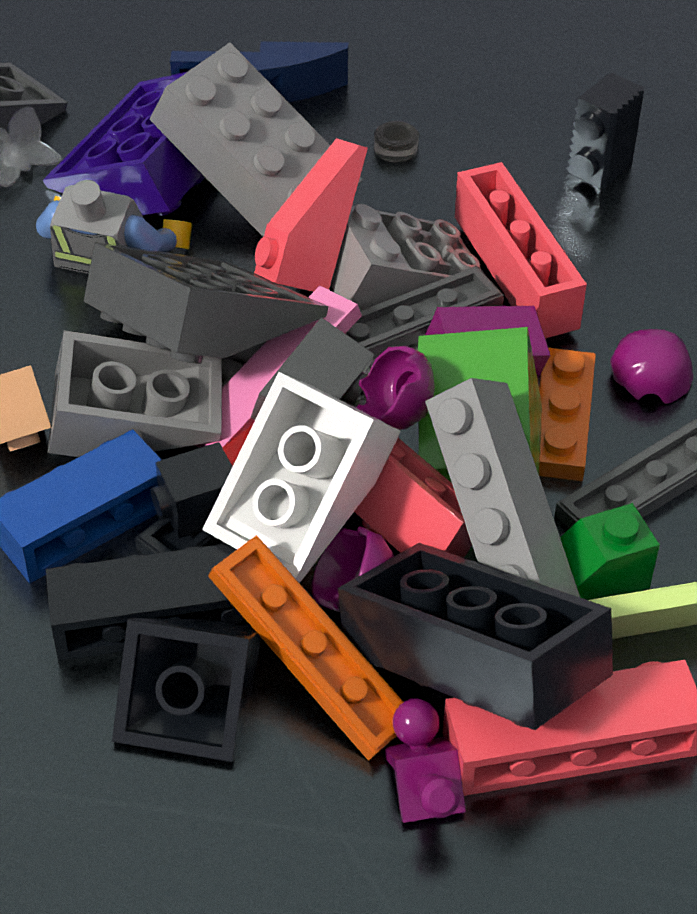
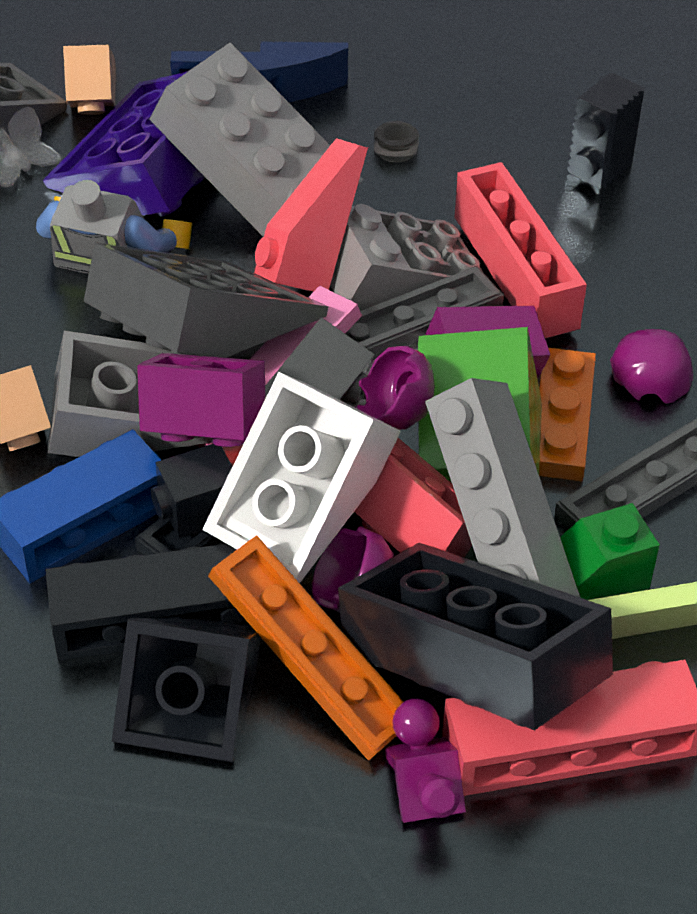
(90, 77): none -> light nougat slope
(200, 397): none -> magenta brick

